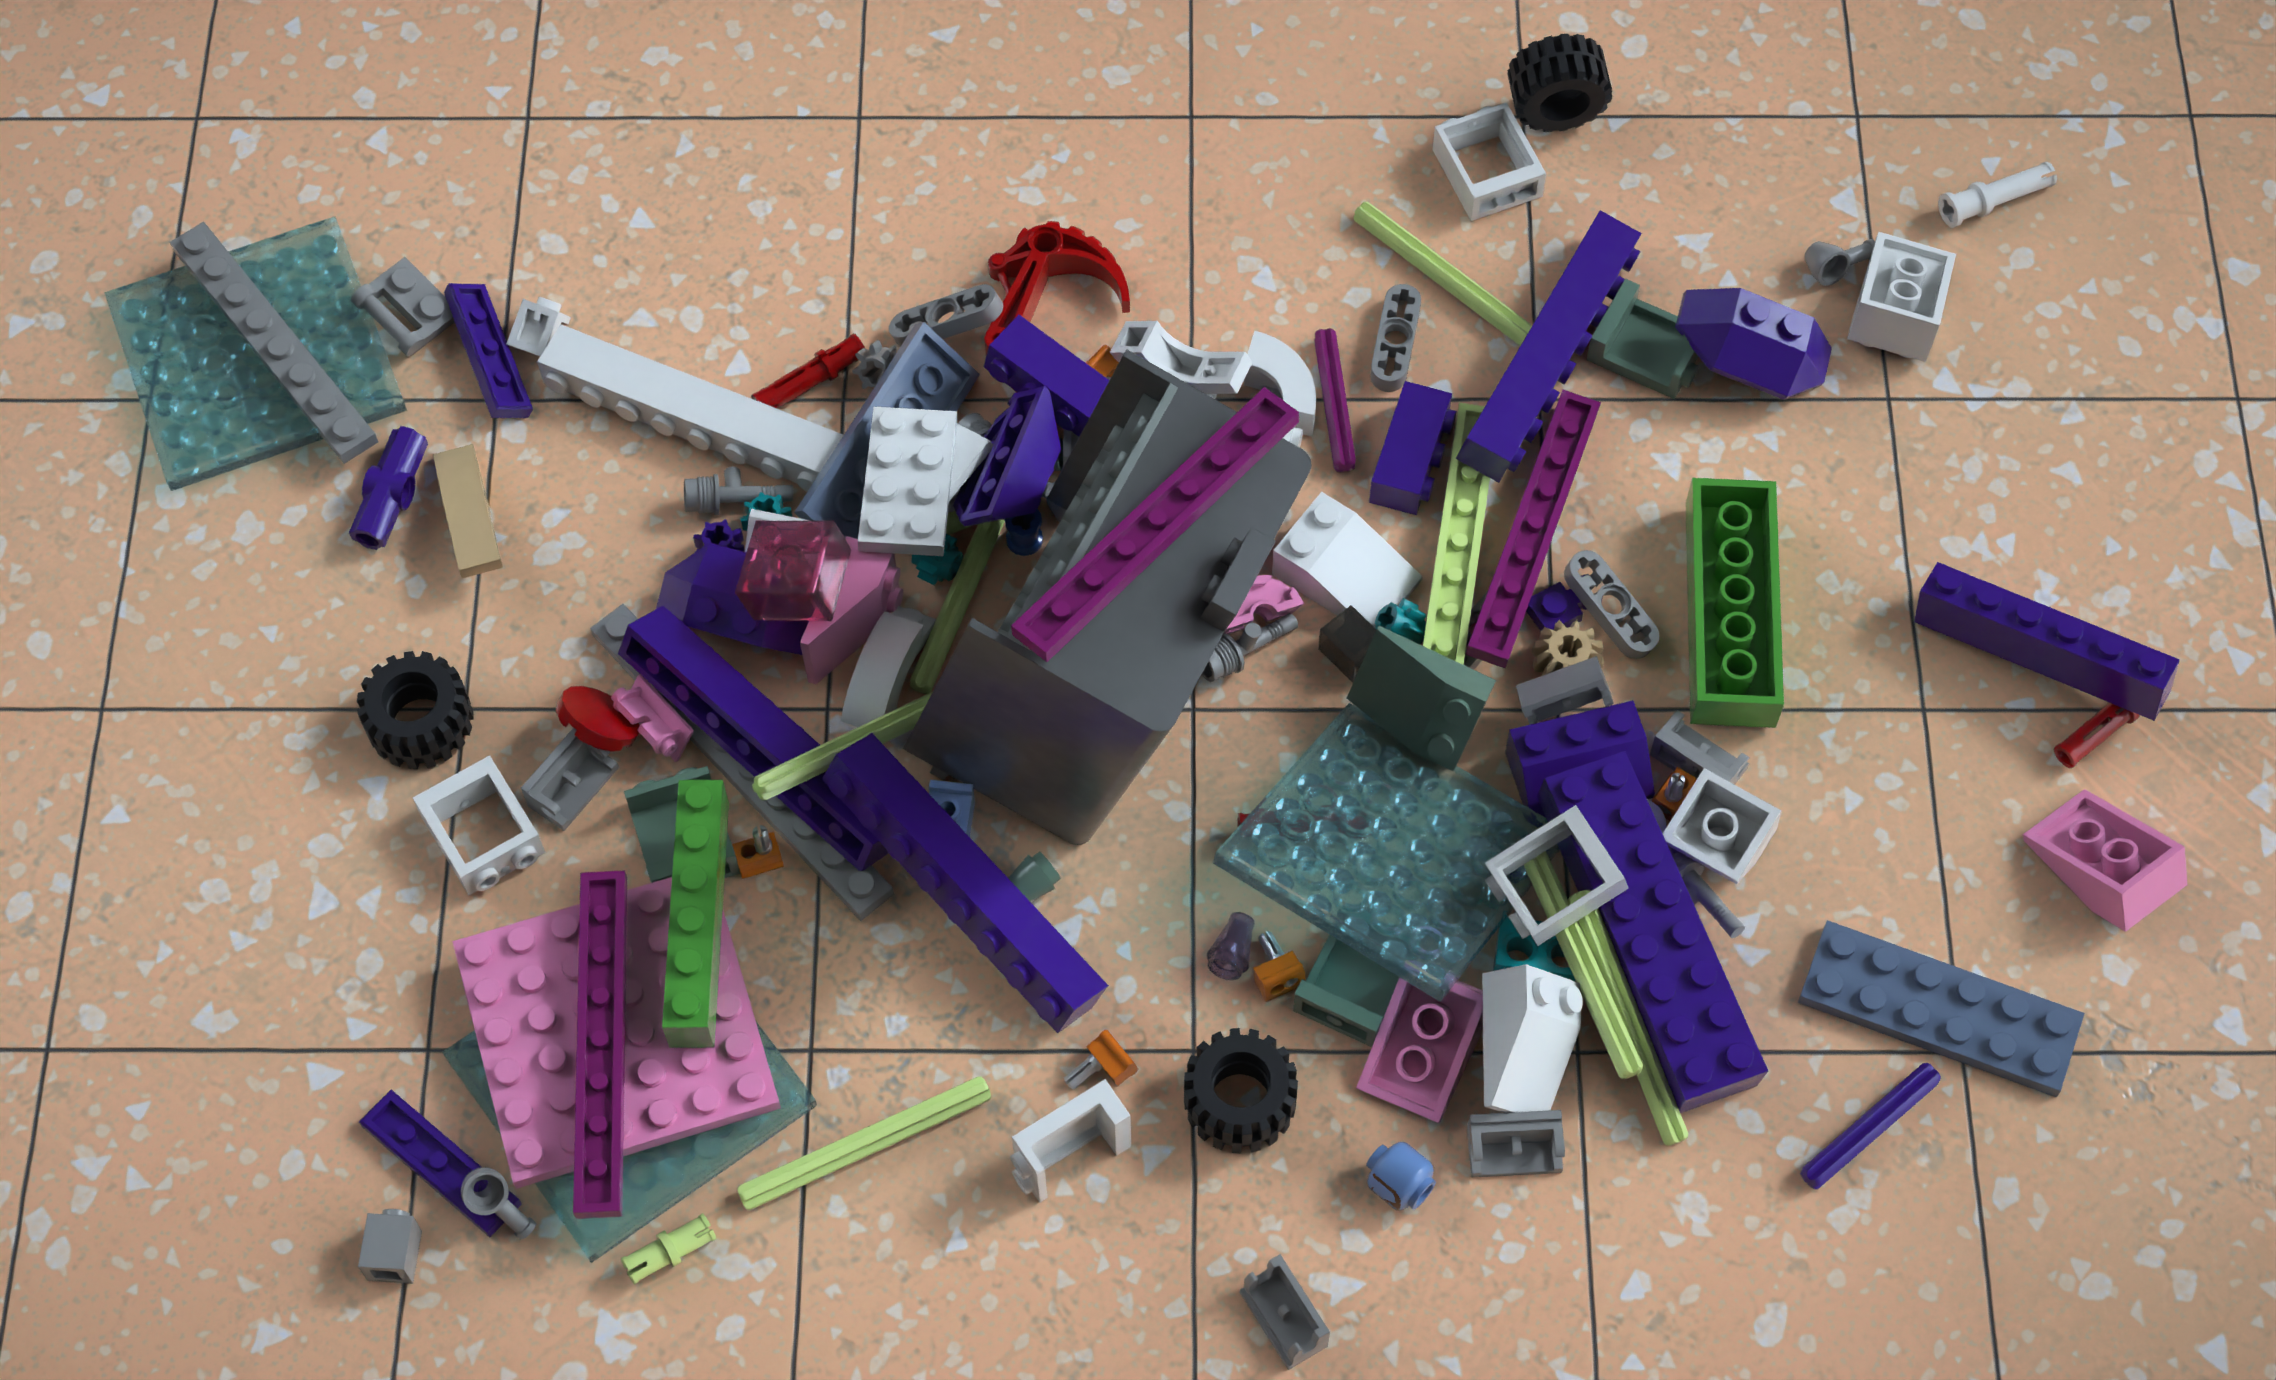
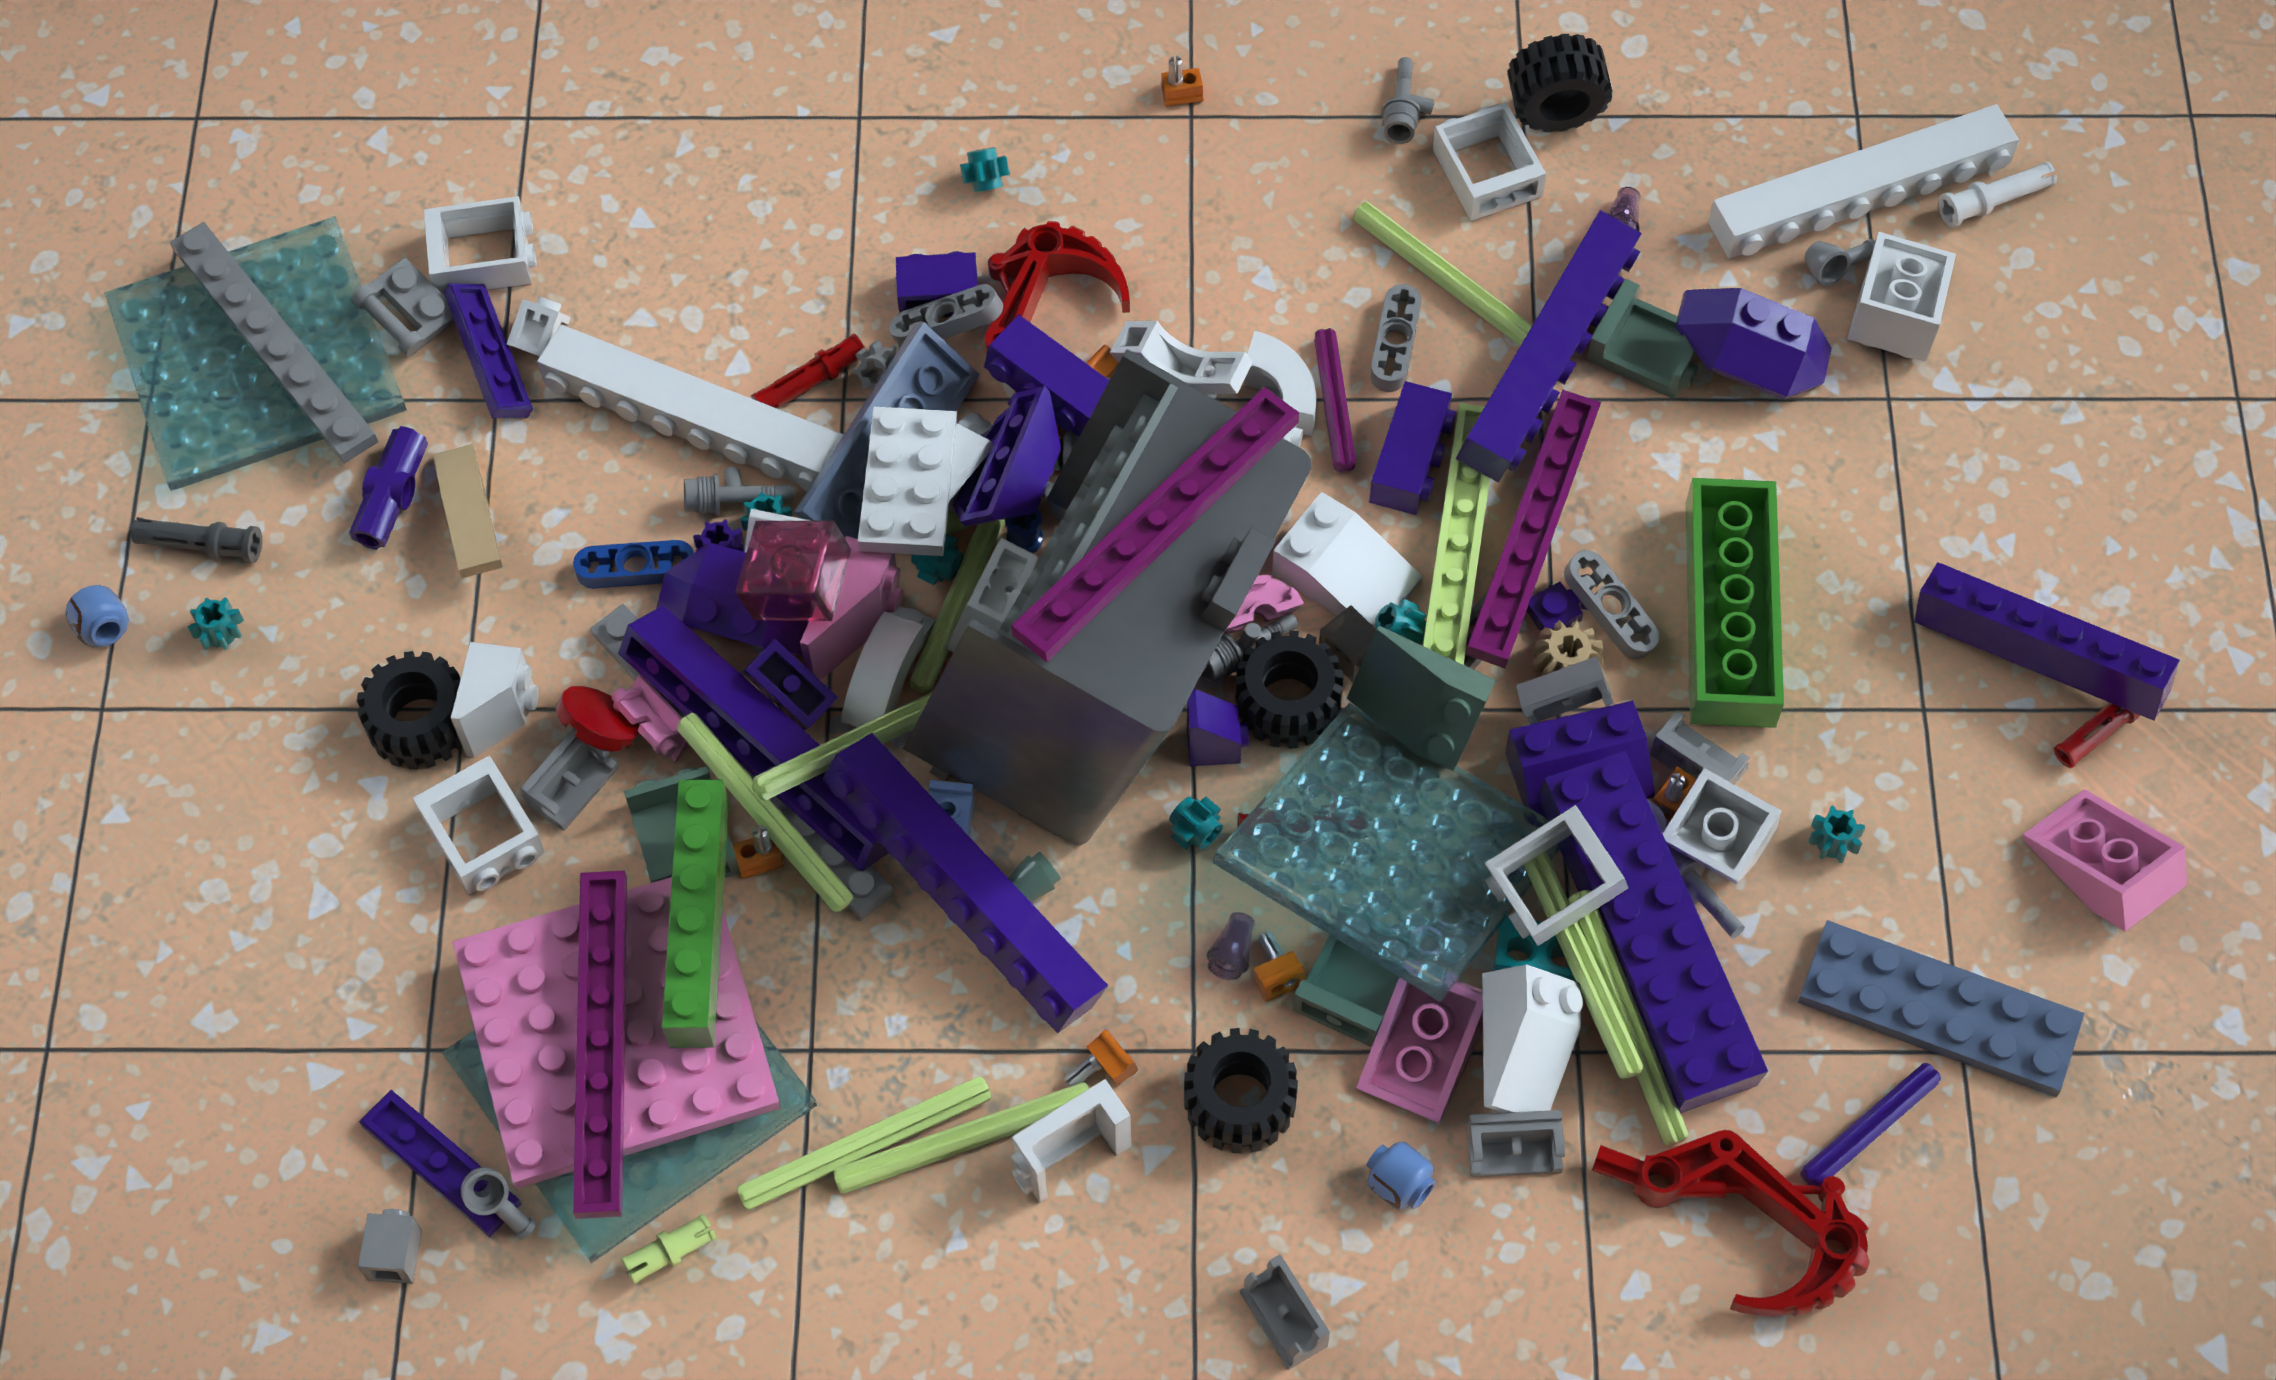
(97, 616): none -> medium blue head
(215, 539): none -> dark grey pin
(215, 623): none -> teal gear
(476, 219): none -> white window
(492, 696): none -> white slope
(621, 553): none -> blue beam
(765, 813): none -> yellowish green axle
(789, 684): none -> dark purple brick
(932, 277): none -> dark purple brick
(950, 1141): none -> yellowish green axle
(984, 169): none -> teal gear
(996, 589): none -> white window
(1181, 85): none -> orange piece
(1195, 823): none -> teal gear
(1214, 731): none -> dark purple slope
(1288, 659): none -> black tyre
(1404, 110): none -> light grey piece
(1626, 207): none -> clear purple cone
(1729, 1165): none -> red piece
(1839, 822): none -> teal gear
(1862, 181): none -> white brick

